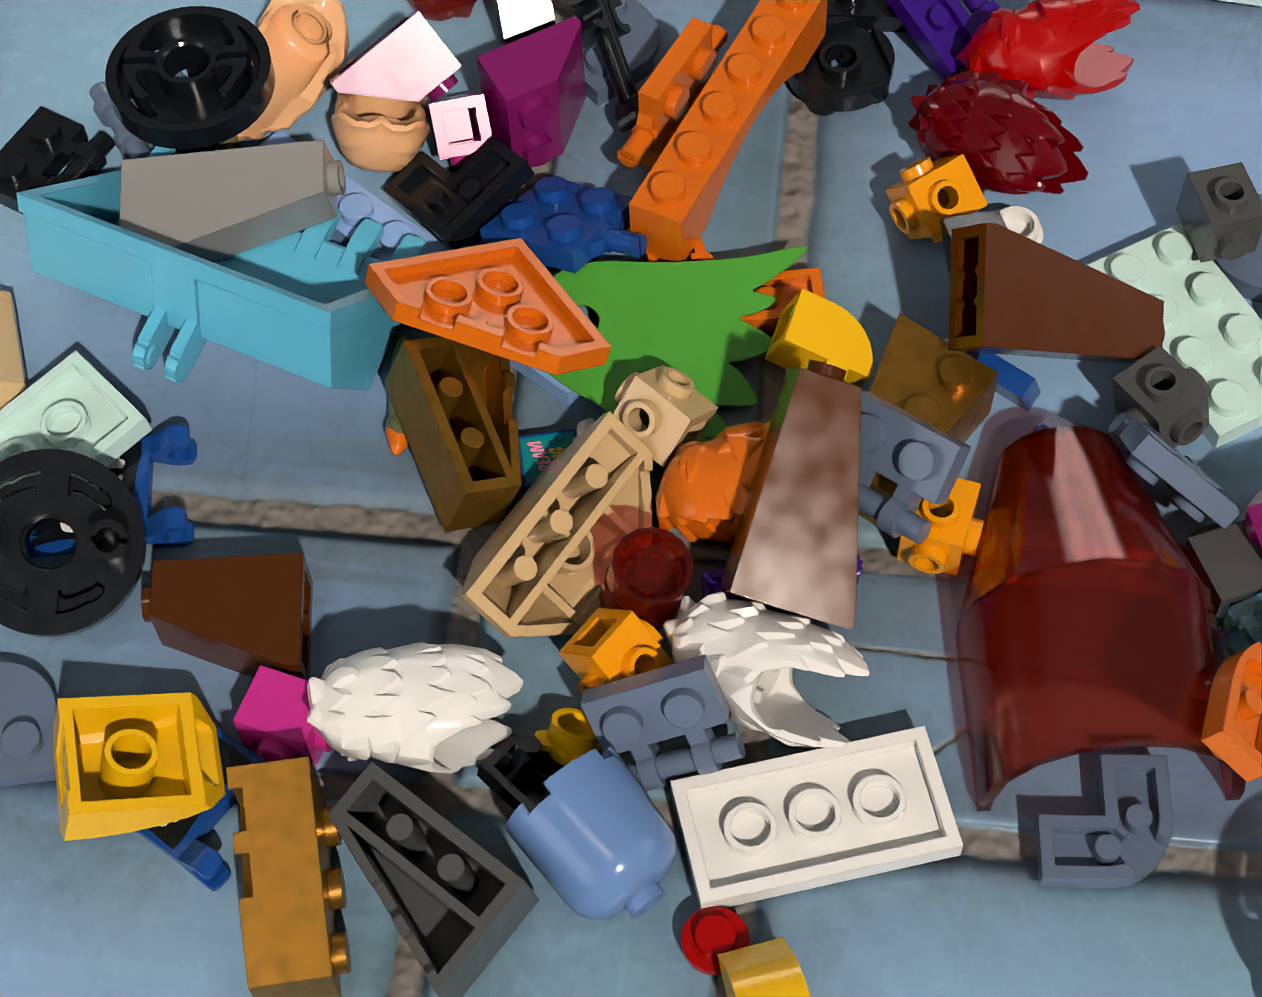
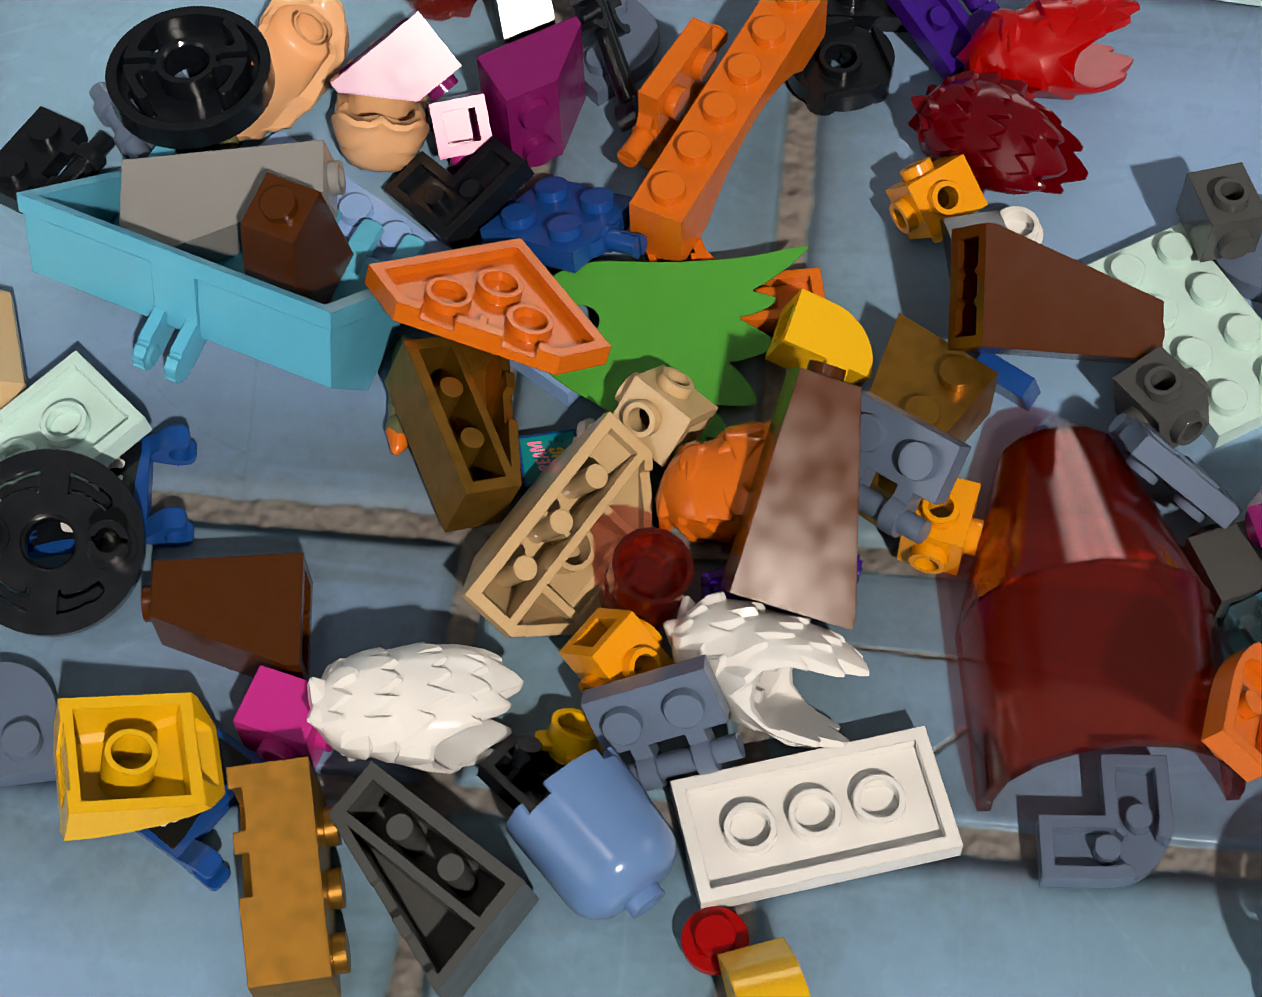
(294, 240): none -> reddish brown slope

